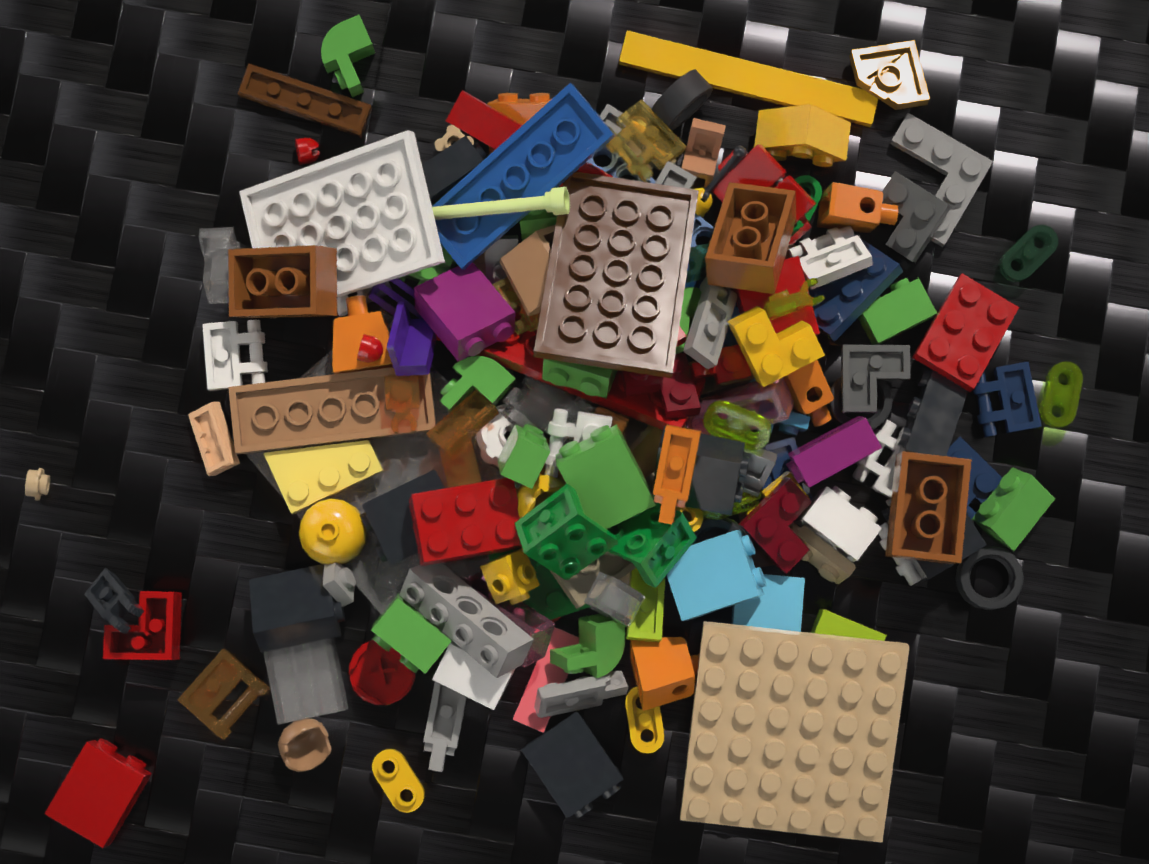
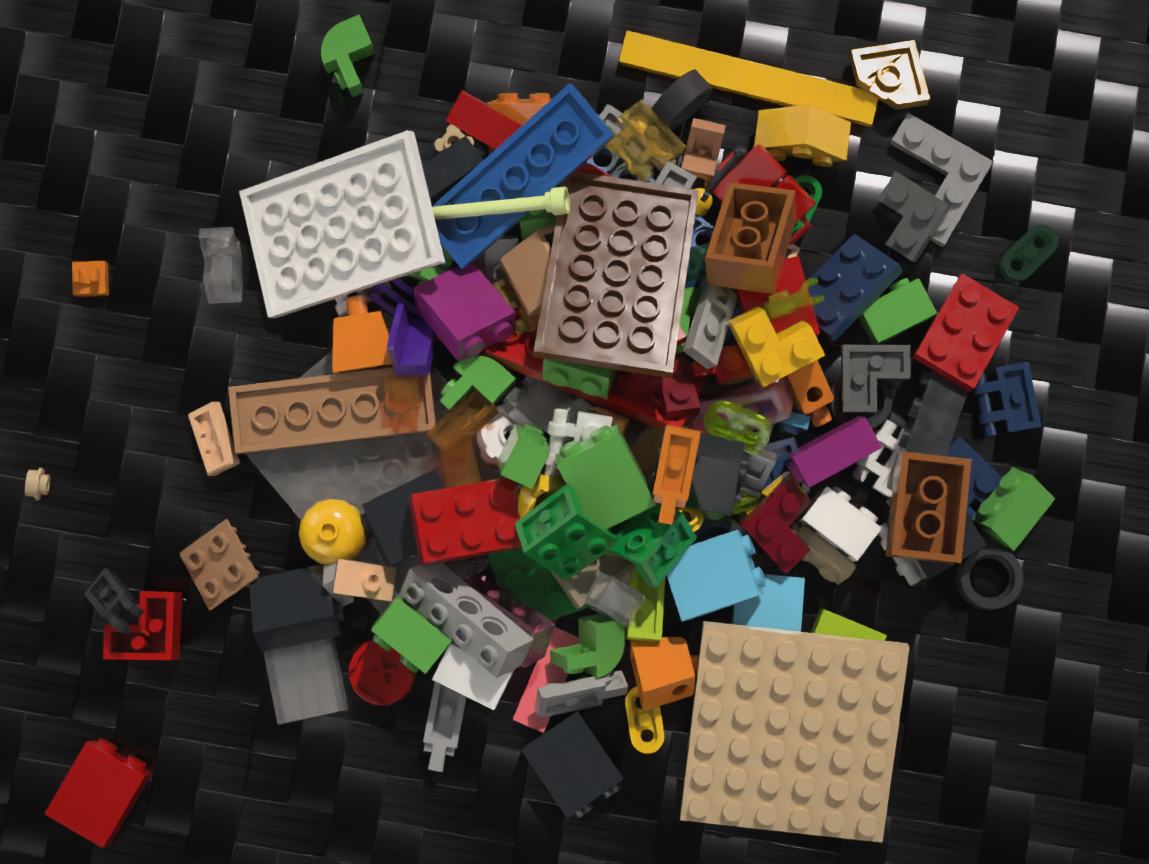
(90, 278): none -> orange tile
(215, 685): clear orange plate -> none
(219, 564): none -> medium nougat hinge
(223, 354): white plate -> none
(282, 282): dark orange brick -> none
(304, 745): medium nougat hair -> none
(305, 100): reddish brown tile -> none
(305, 150): red hinge -> none
(321, 471): light yellow wing -> none
(364, 580): none -> light nougat plate
(370, 349): red hinge -> none
(400, 779): yellow plate -> none
(510, 577): yellow brick -> none
(832, 255): white plate -> none
(842, 207): orange torso -> none
(1060, 395): clear neon green plate -> none

